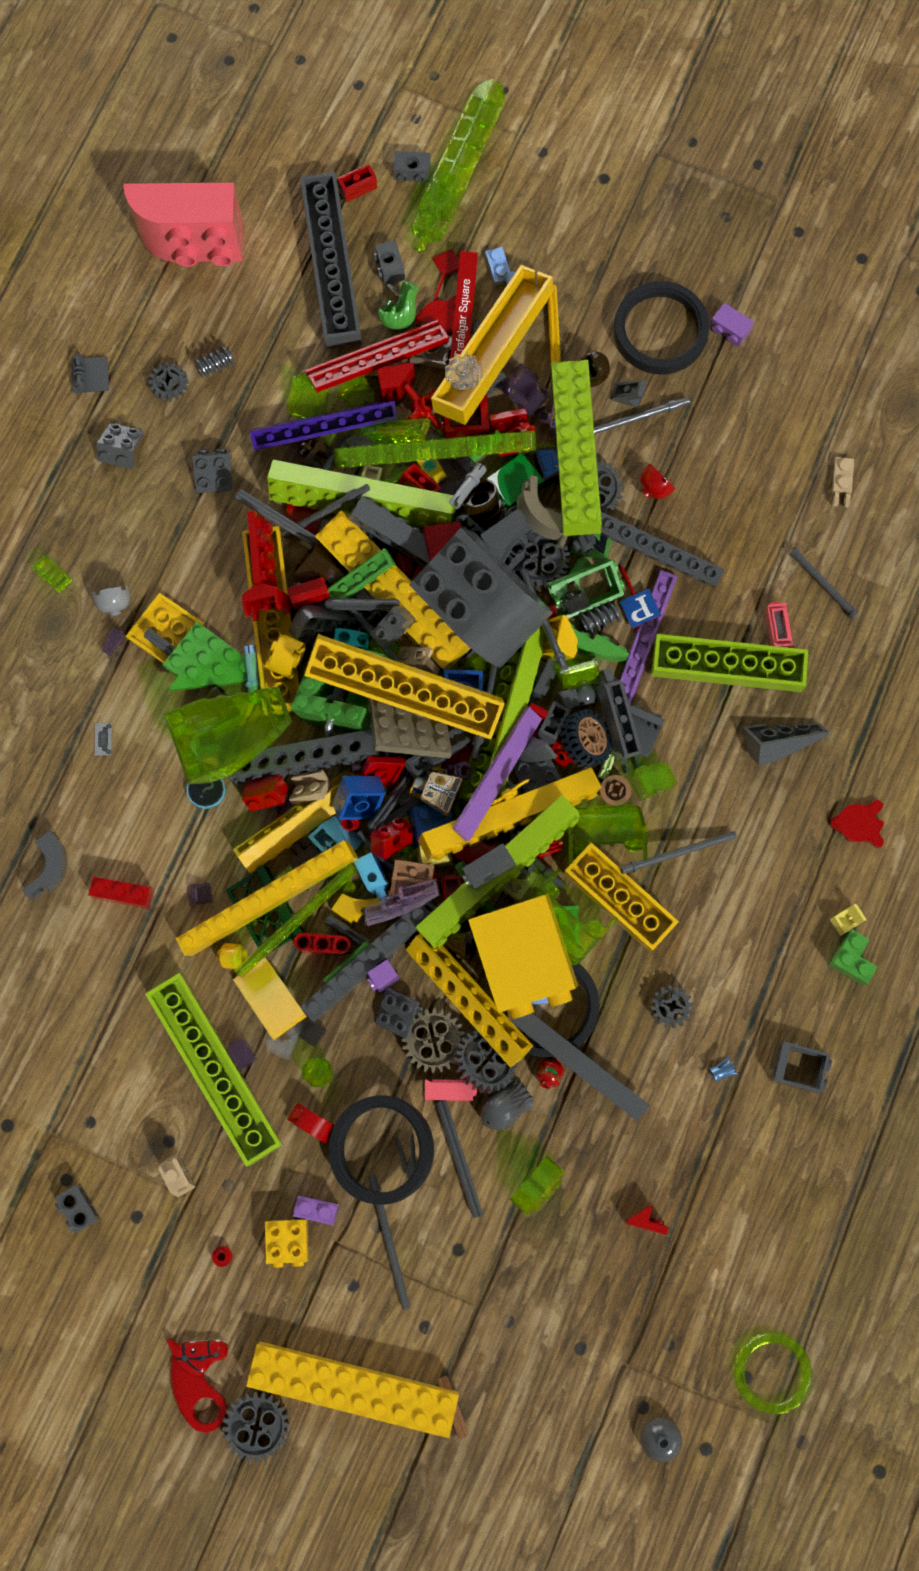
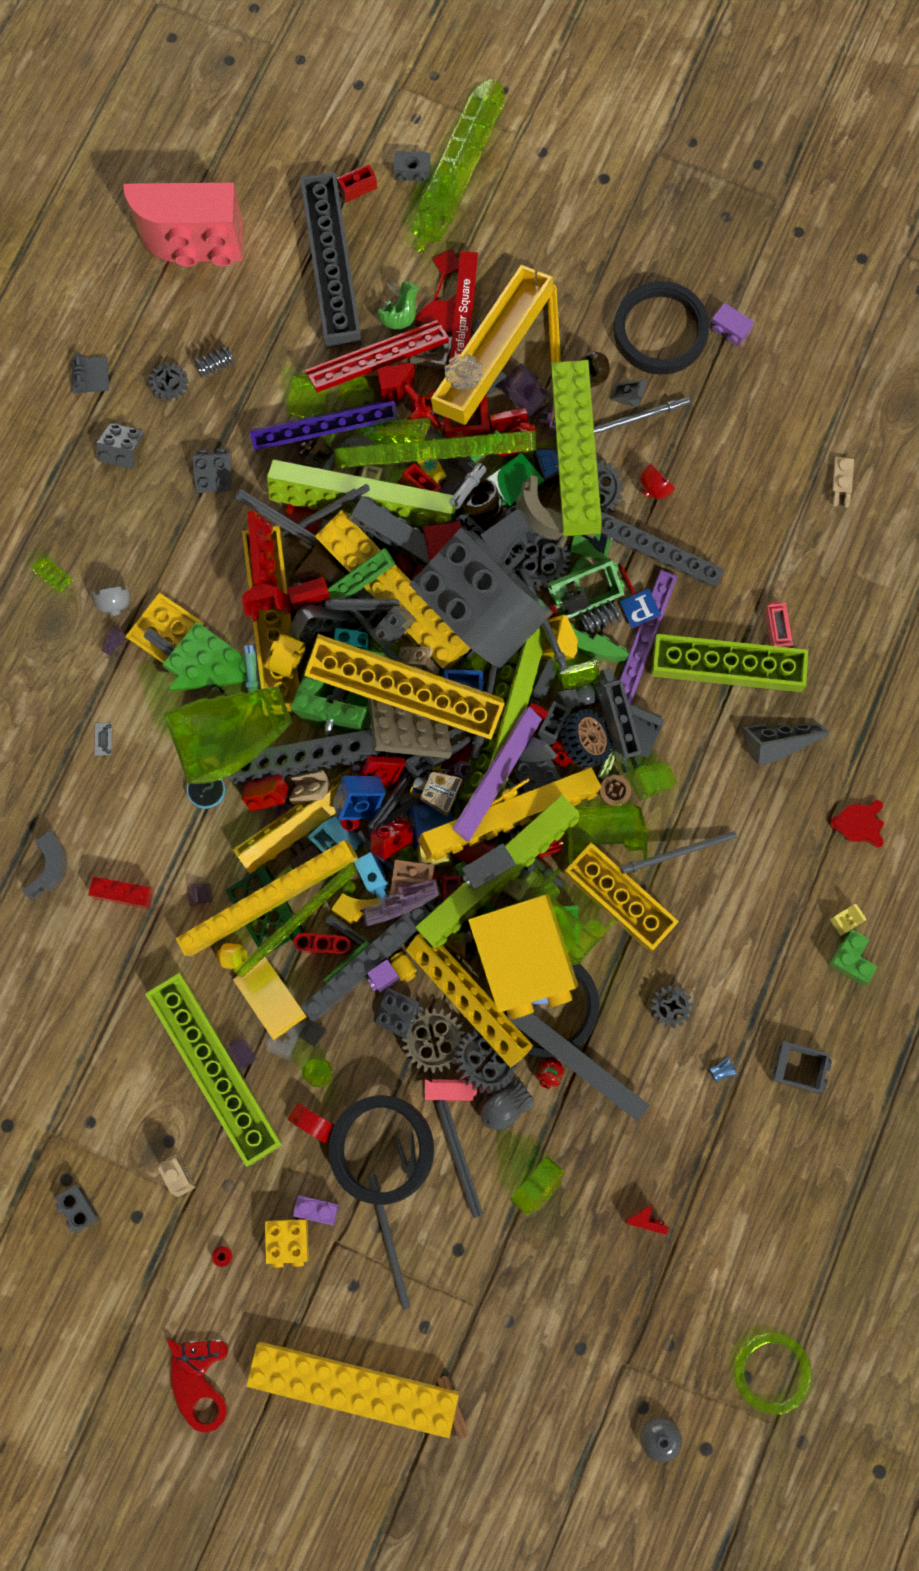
(237, 1422): dark grey gear -> none
(390, 262): dark grey brick -> none
(403, 967): none -> yellow brick
(498, 266): light blue hinge -> none
(584, 543): dark grey gear -> none
(824, 583): dark grey bar -> none

